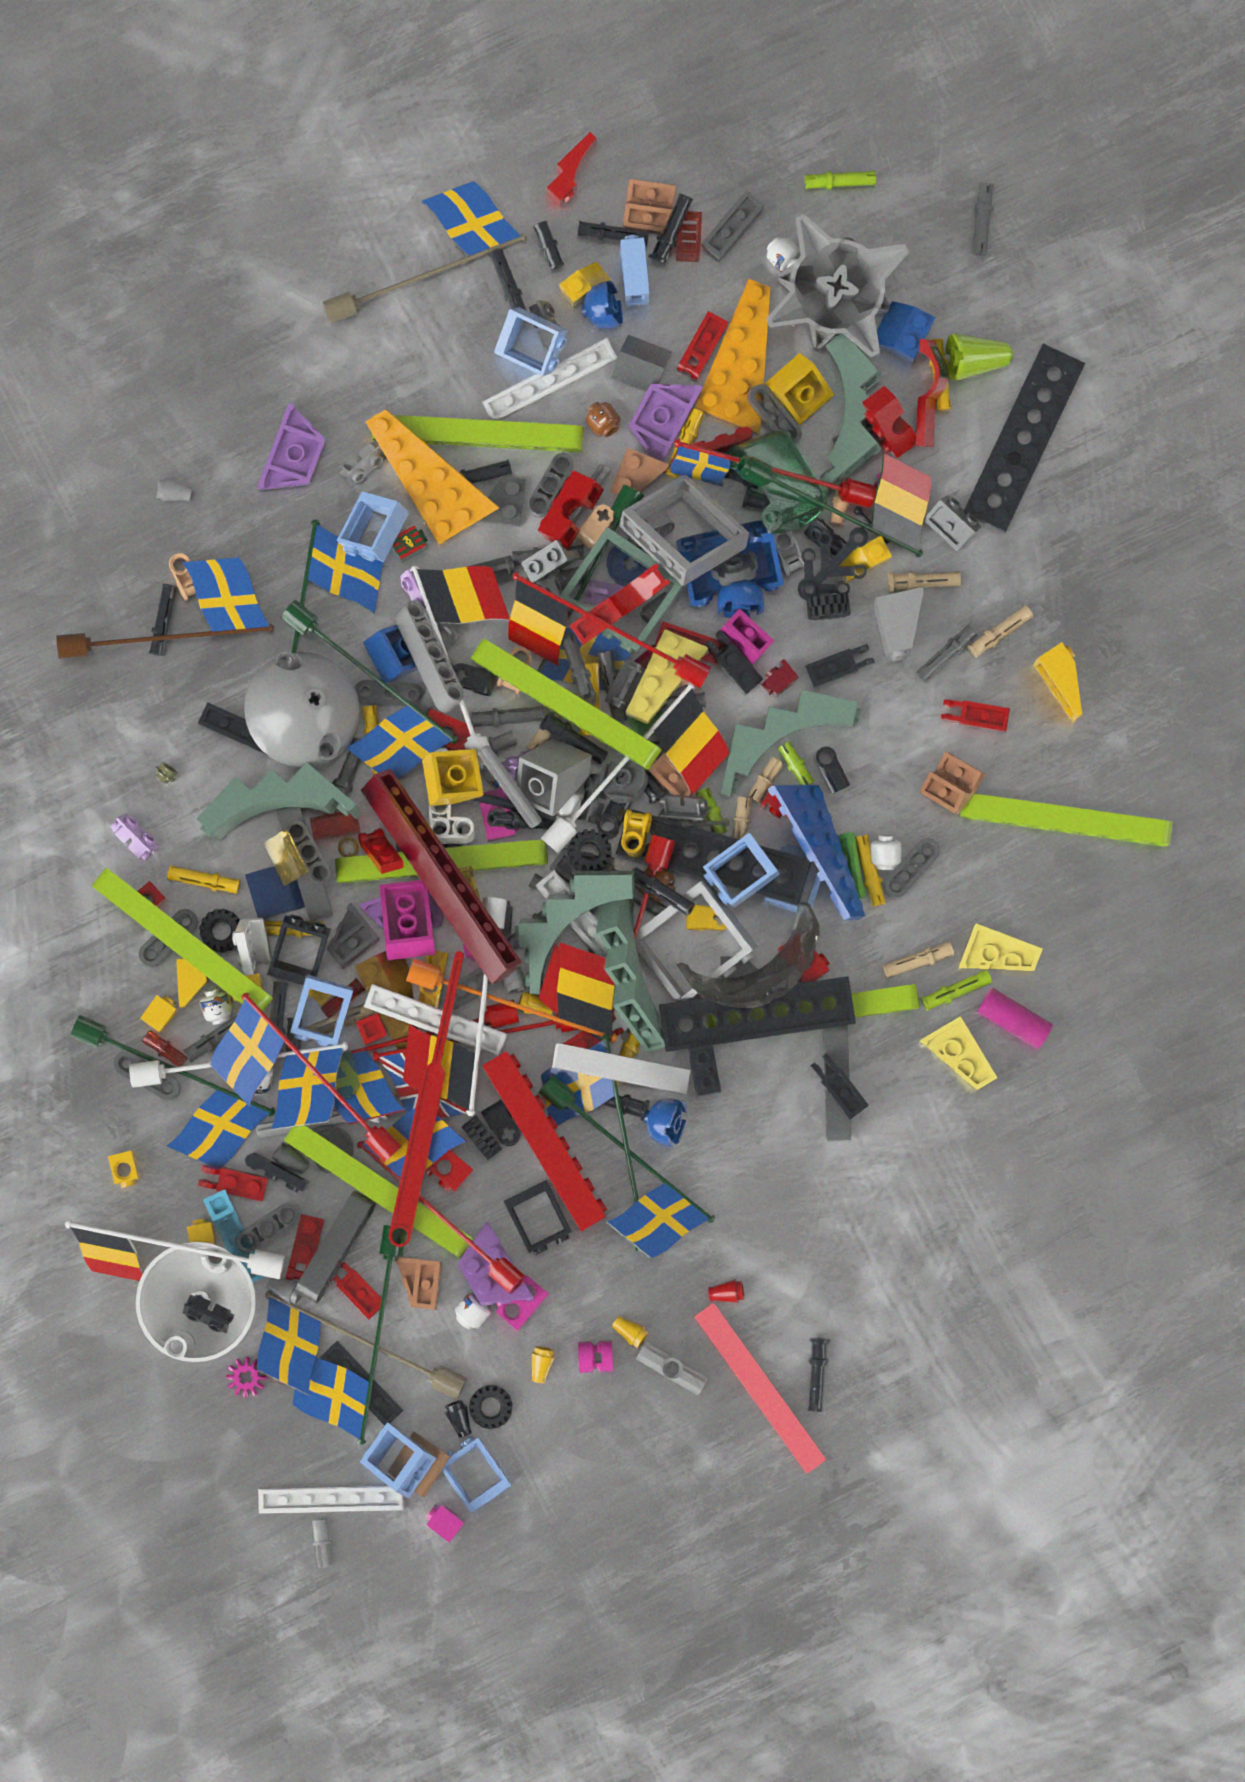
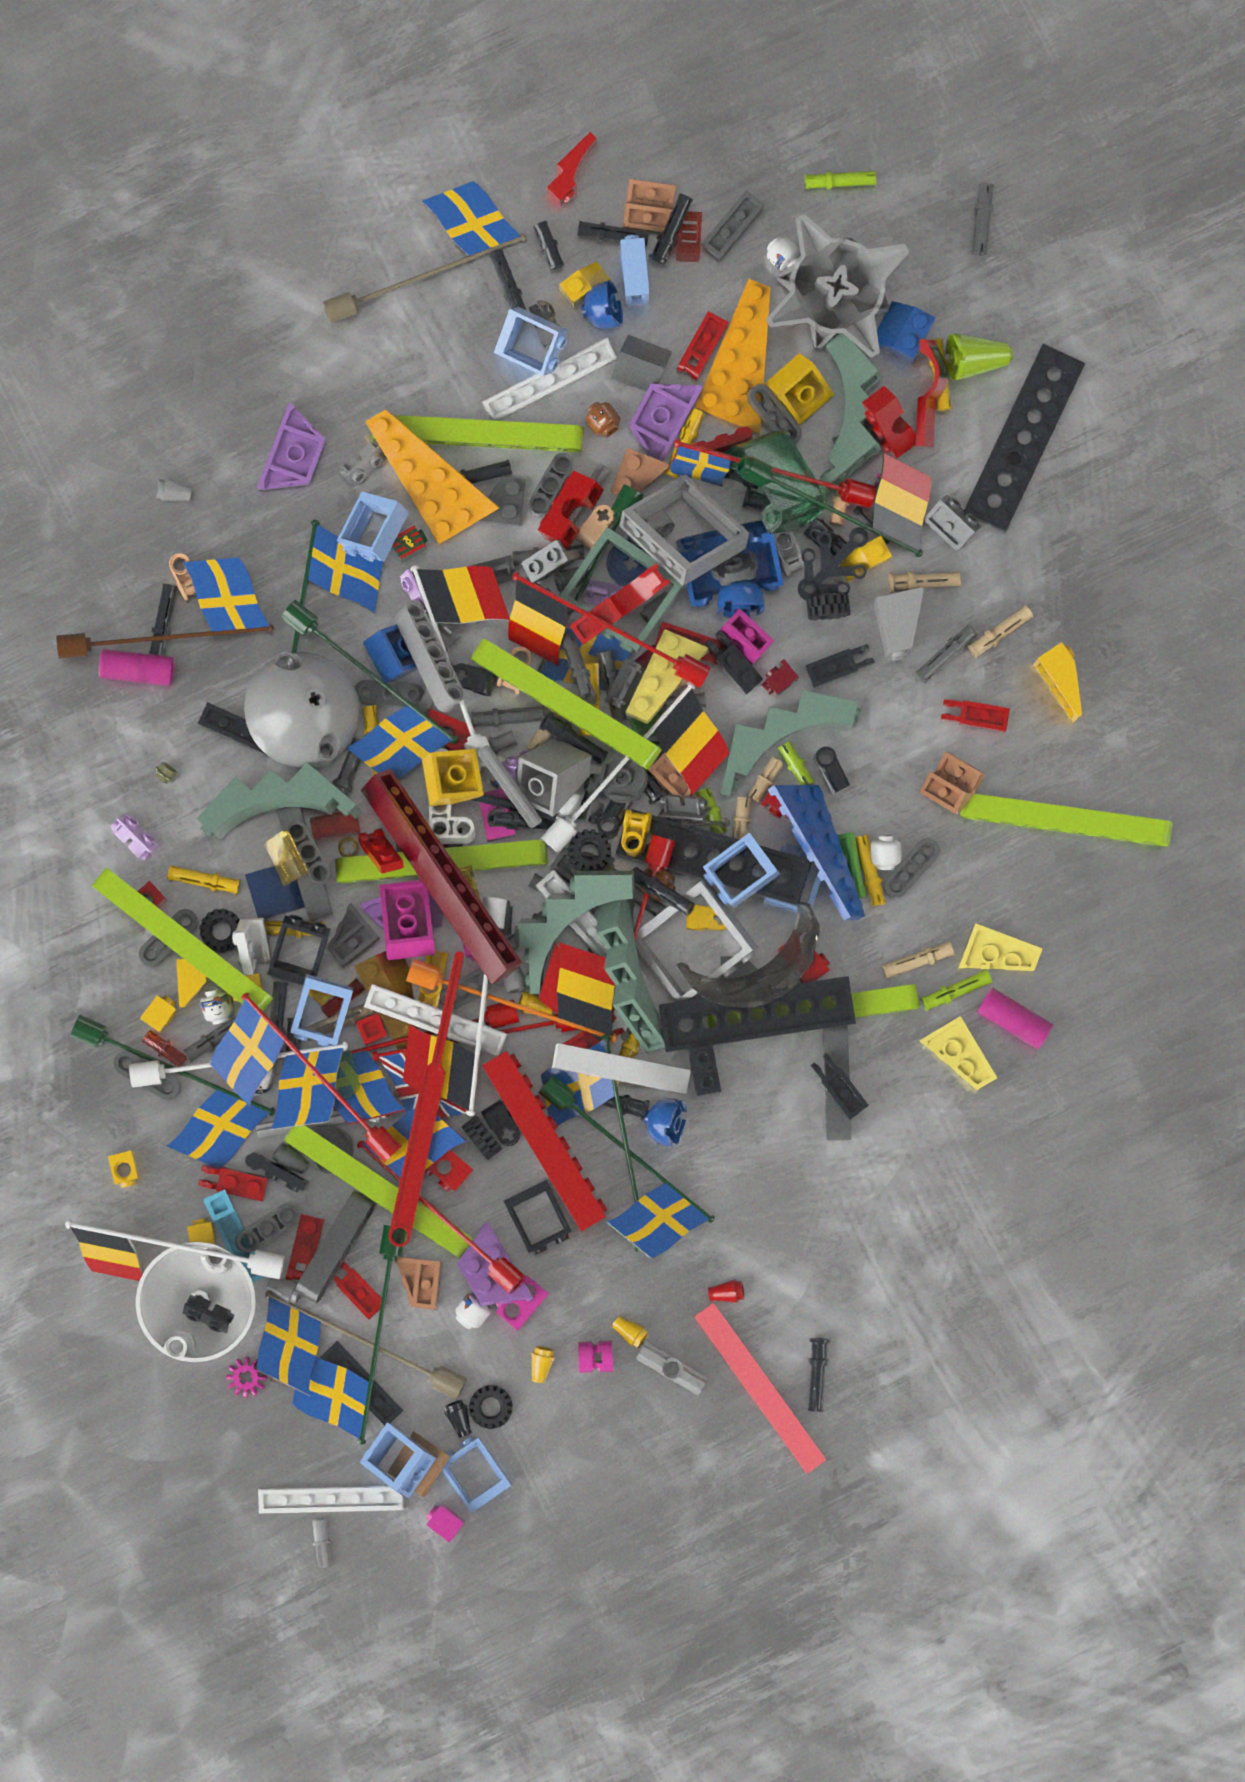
(134, 666): none -> dark pink piece

